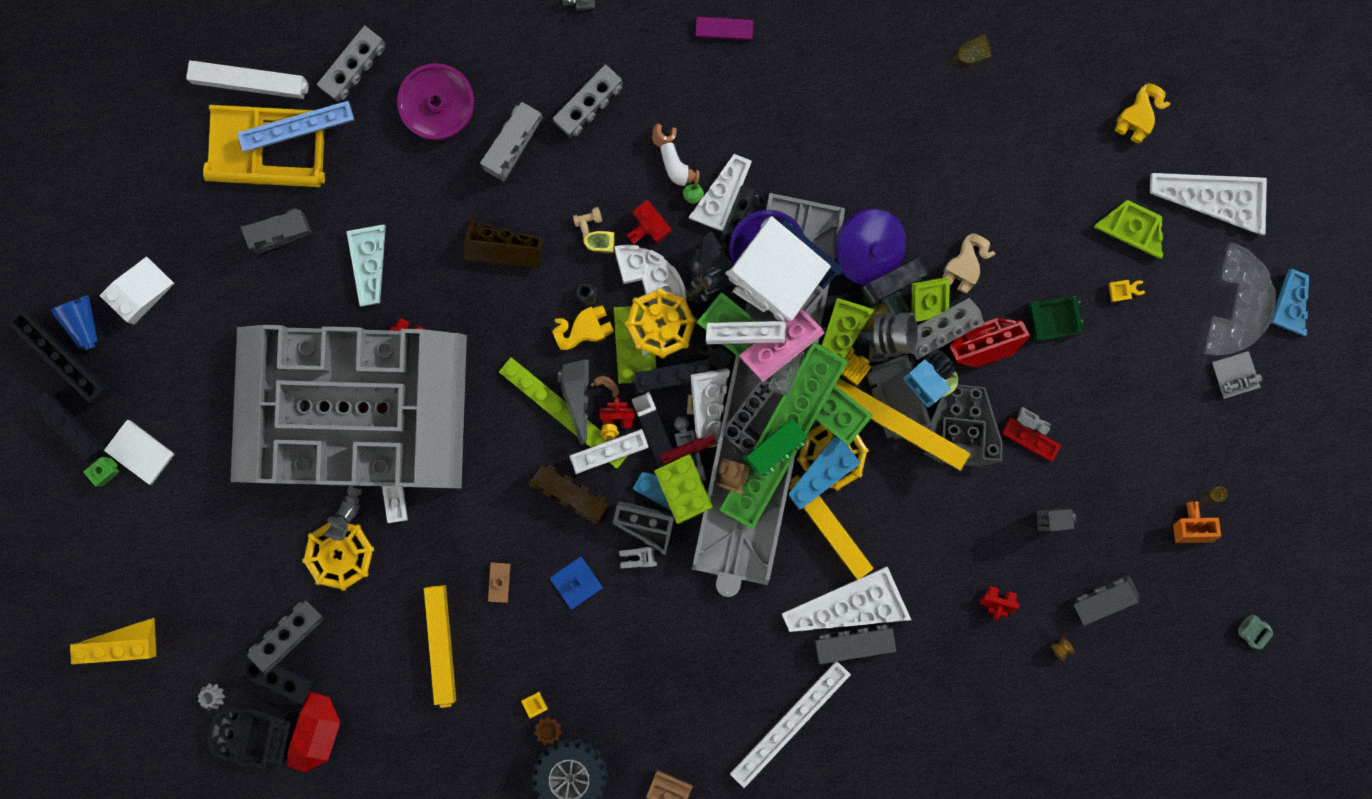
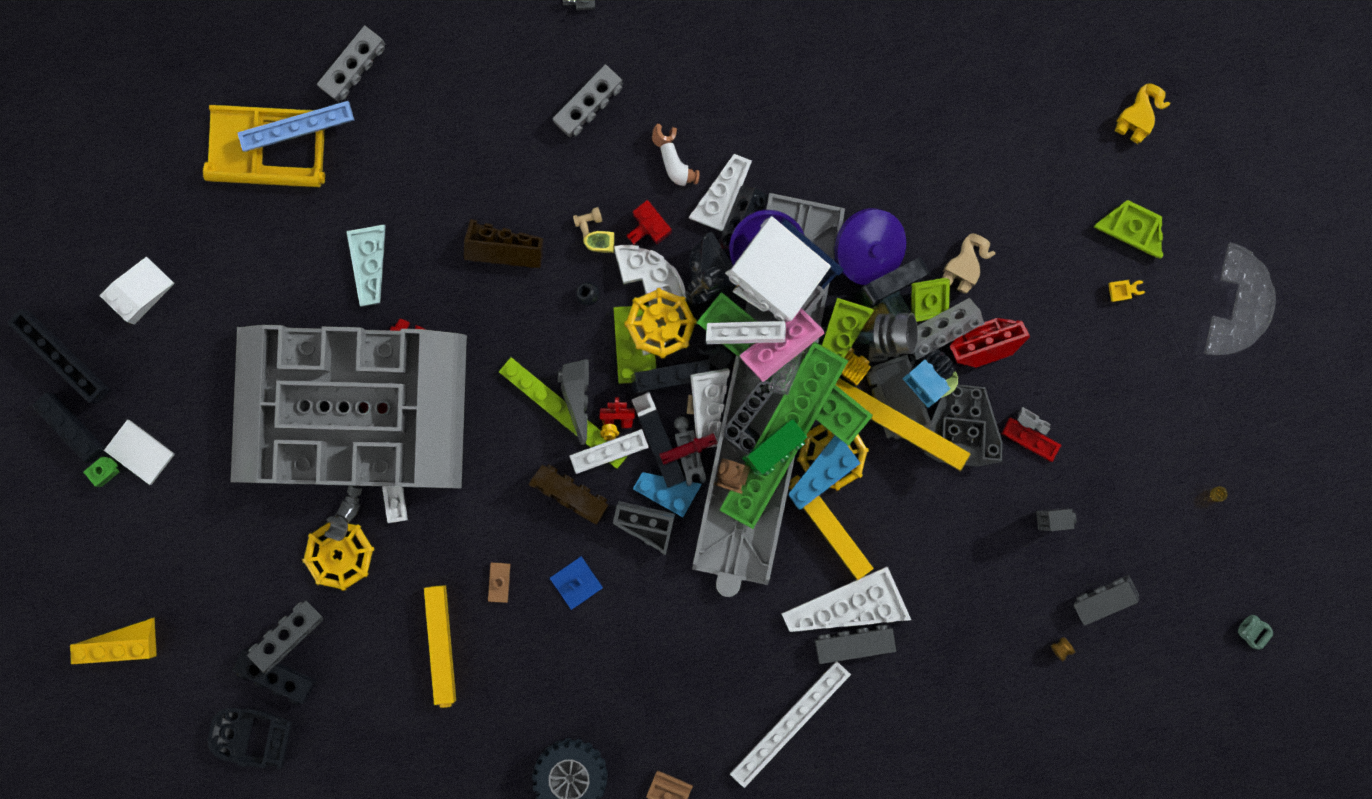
(77, 321): blue cone -> none
(211, 697): light grey piece -> none
(247, 79): white brick -> none
(276, 231): dark grey wedge -> none
(313, 734): red wedge -> none
(435, 101): magenta dish -> none
(511, 141): light grey wedge -> none
(534, 705): yellow plate -> none
(547, 730): reddish brown piece -> none
(584, 328): yellow hips -> none
(607, 382): medium nougat piece -> none
(642, 553): light grey piece -> none
(683, 489): lime plate -> none
(693, 193): bright green piece -> none
(724, 28): magenta tile -> none
(975, 50): rock -> none
(997, 605): red hips -> none
(1055, 318): dark green panel -> none
(1195, 528): orange brick -> none
(1227, 198): white wing -> none
(1236, 375): light grey hinge -> none
(1291, 304): dark azure wing -> none

